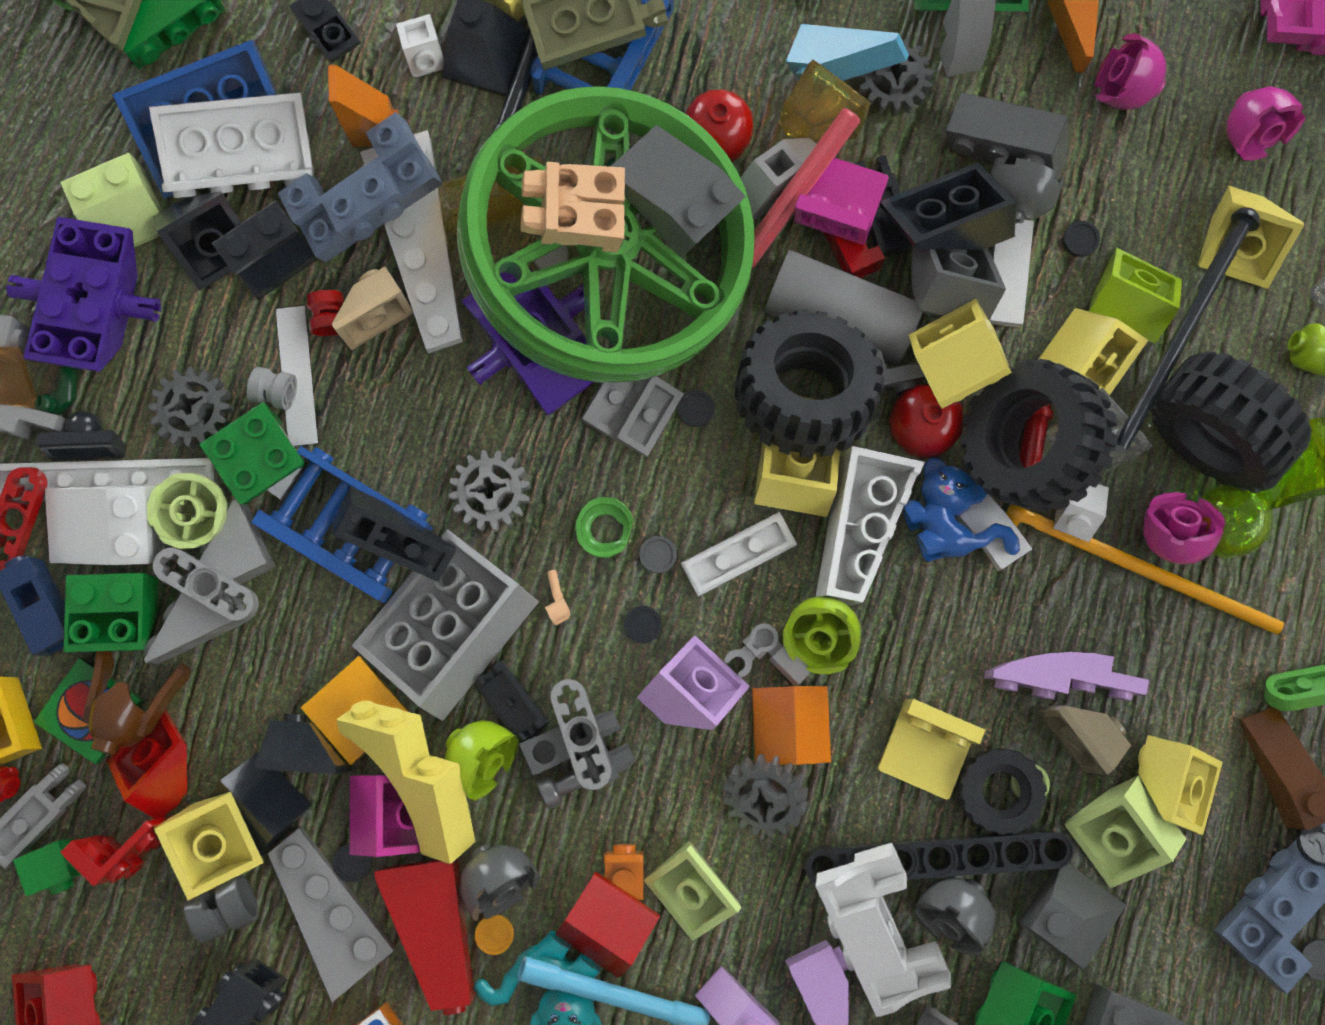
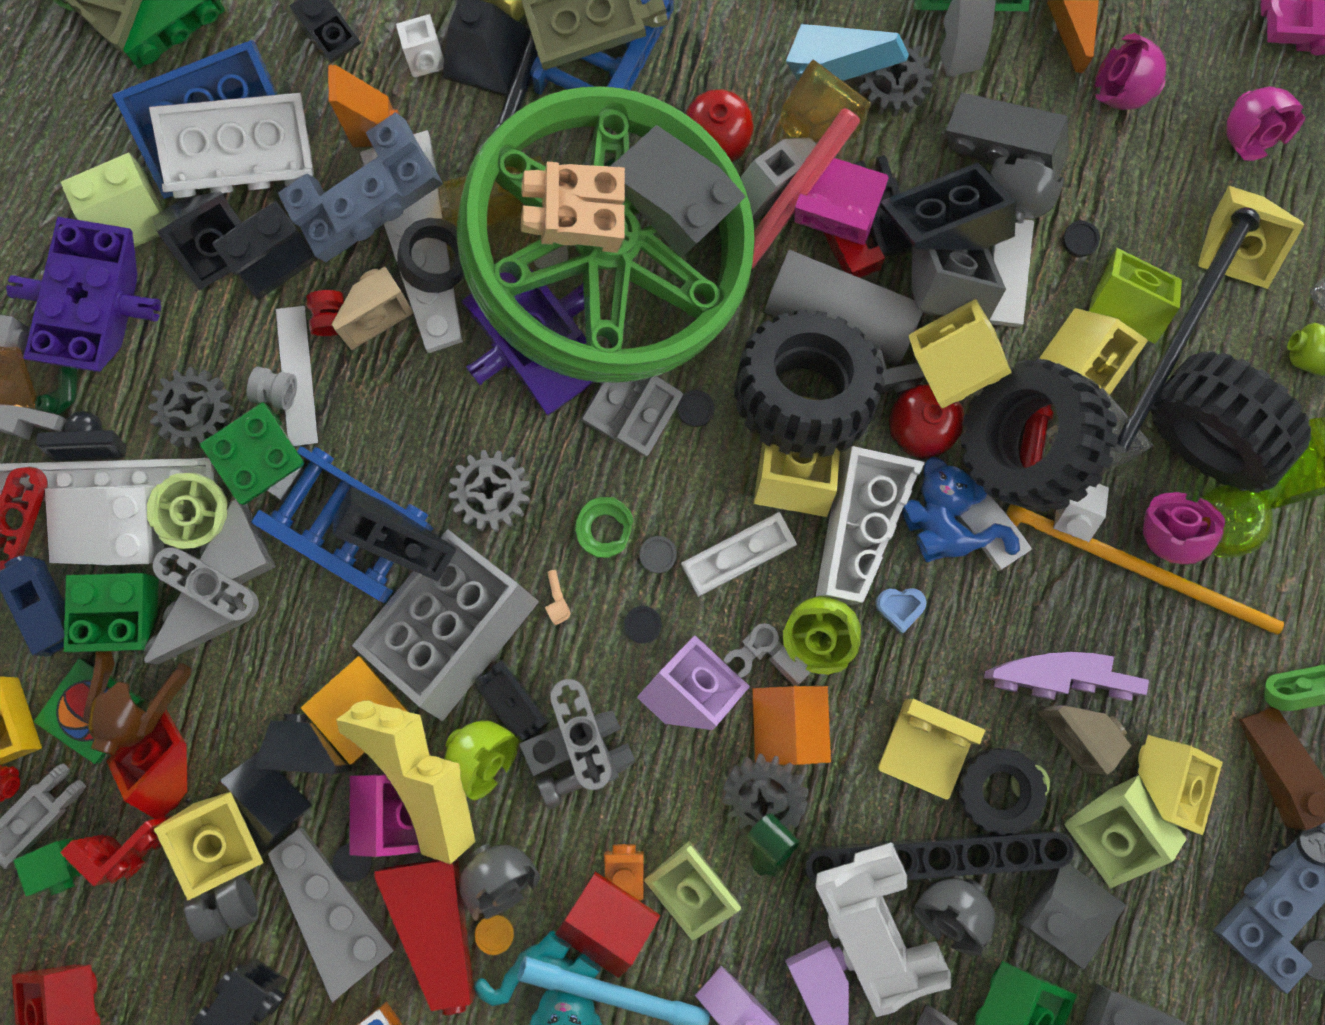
(412, 273): none -> black tyre
(772, 845): none -> dark green piece
(900, 607): none -> light blue tile

